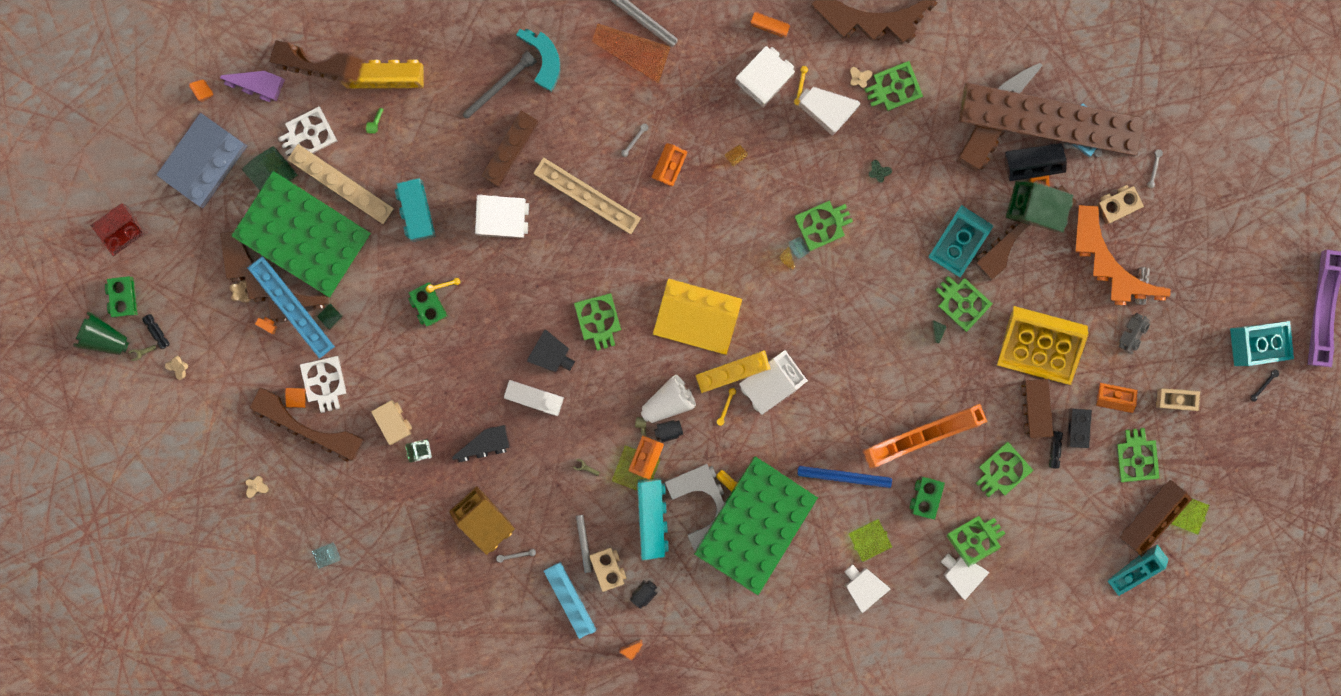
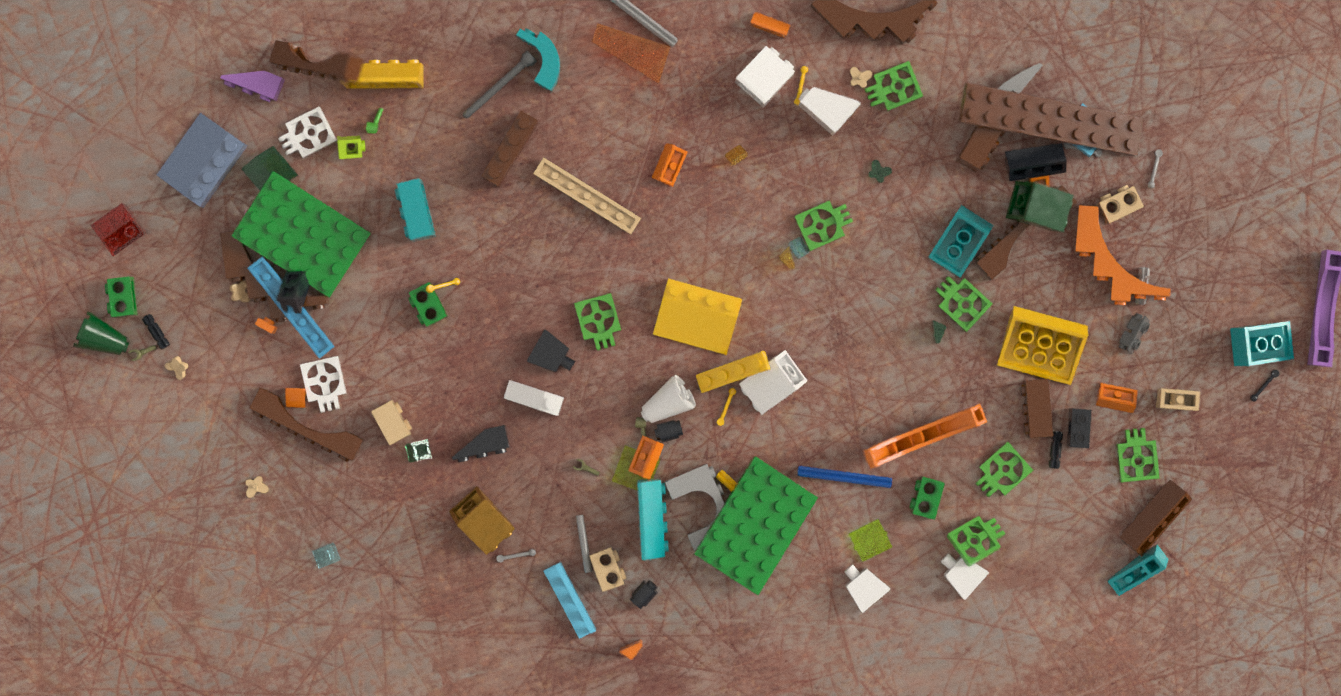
(201, 90): orange slope -> none
(293, 291): none -> black hinge
(330, 316): clear green slope -> none
(340, 184): tan plate -> none
(345, 152): none -> lime brick
(501, 216): white slope -> none
(644, 127): light grey hinge -> none
(1192, 516): clear neon green piece -> none

